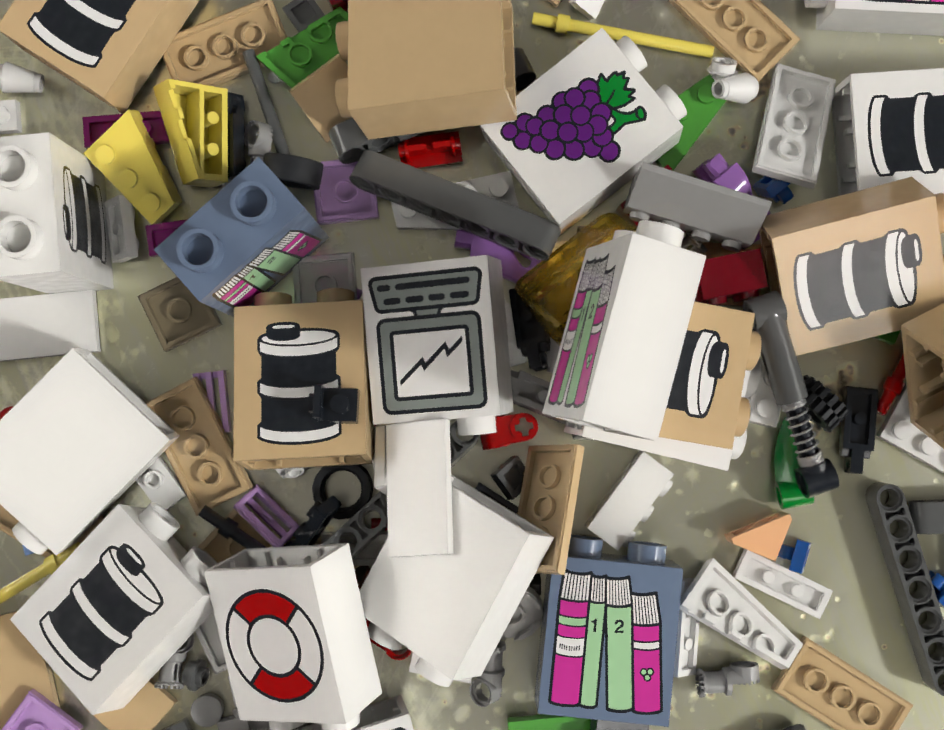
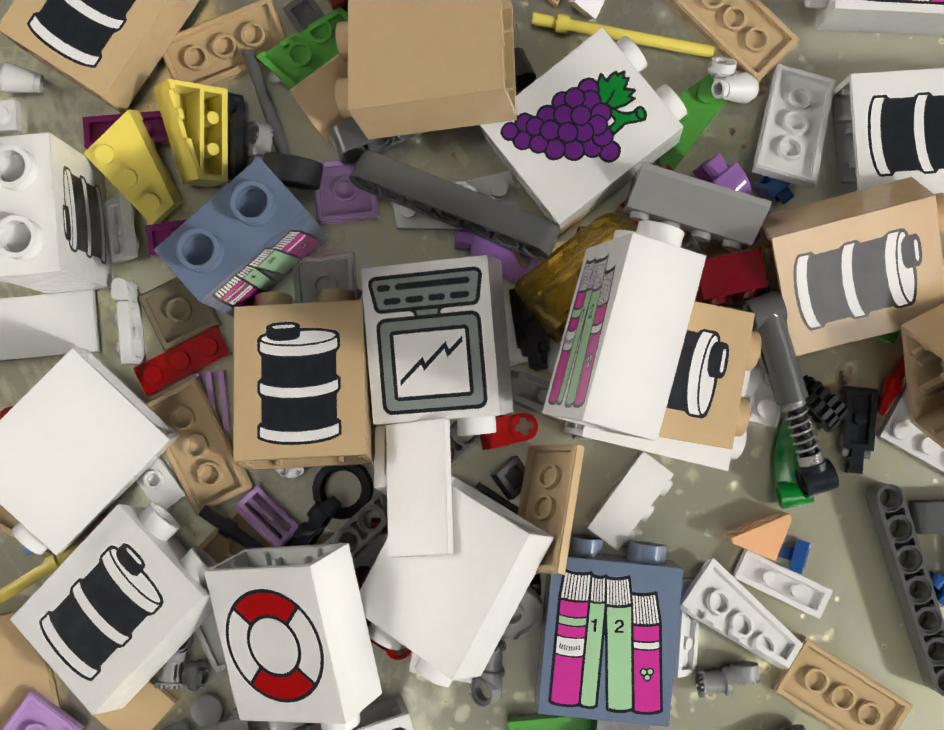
(128, 321): none -> white hinge
(182, 361): none -> red plate
(334, 405): black bracket -> none
(431, 150): red hinge -> none

